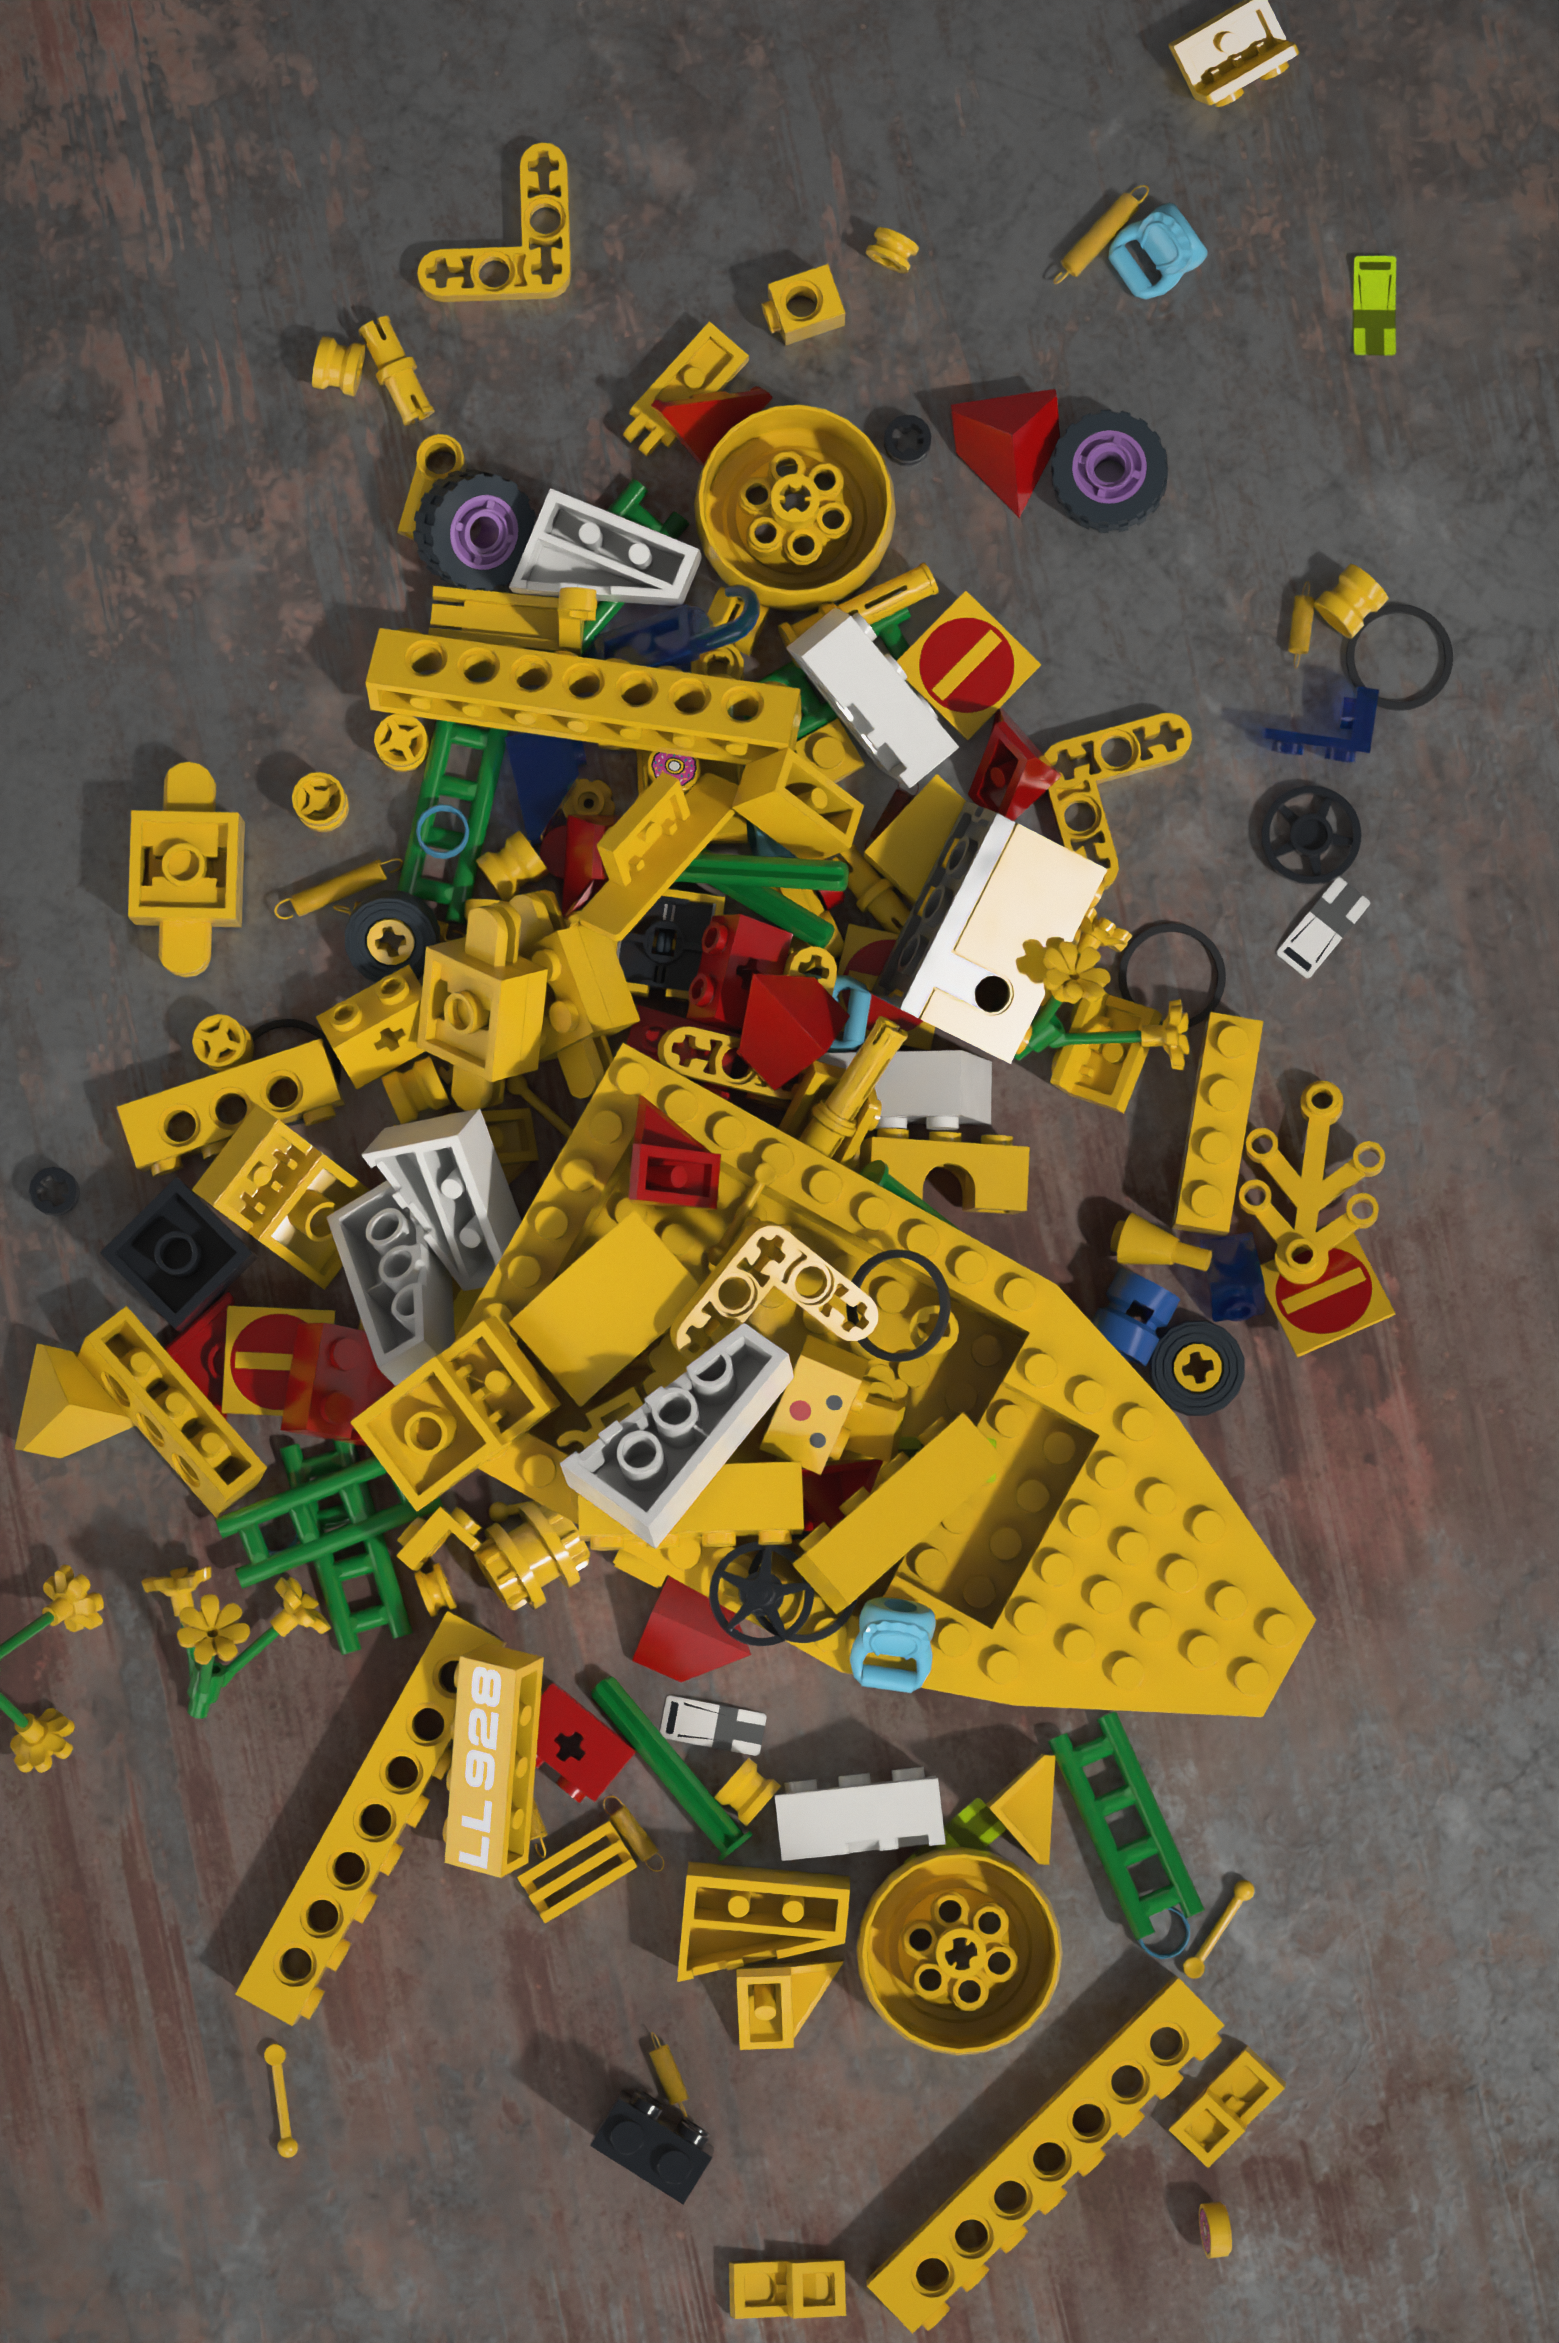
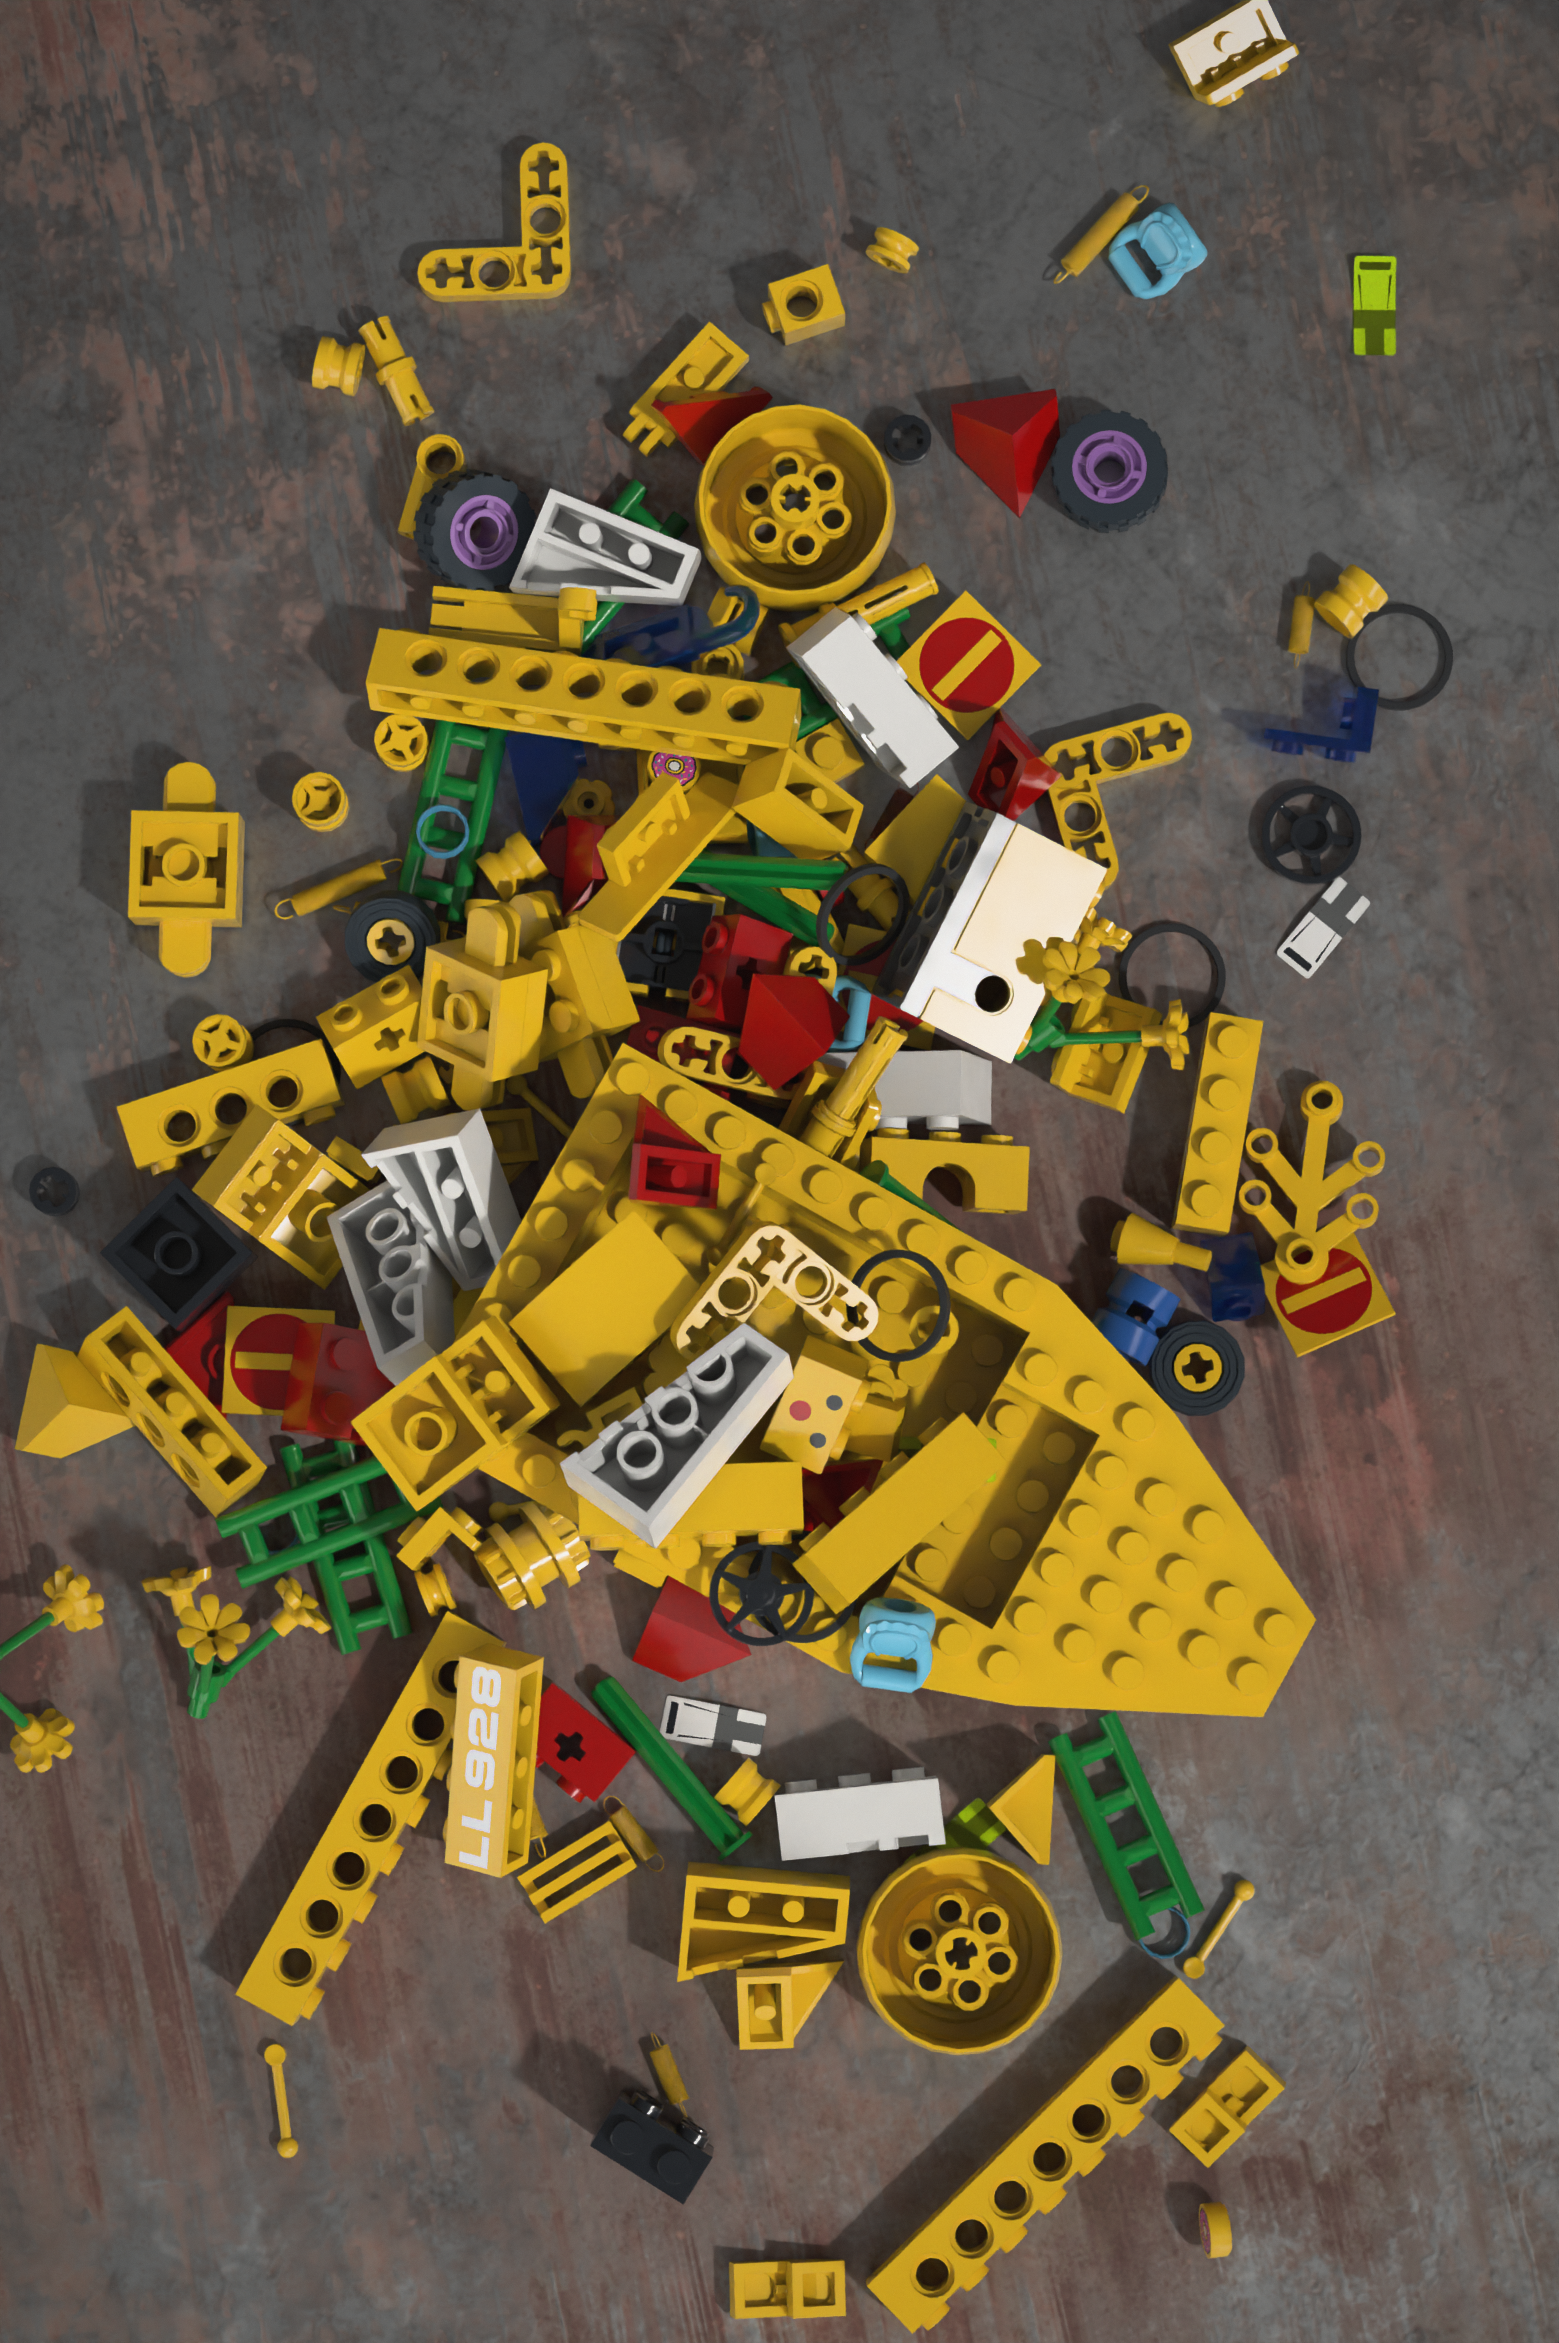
(351, 1159): none -> yellow tile
(836, 890): none -> black piece

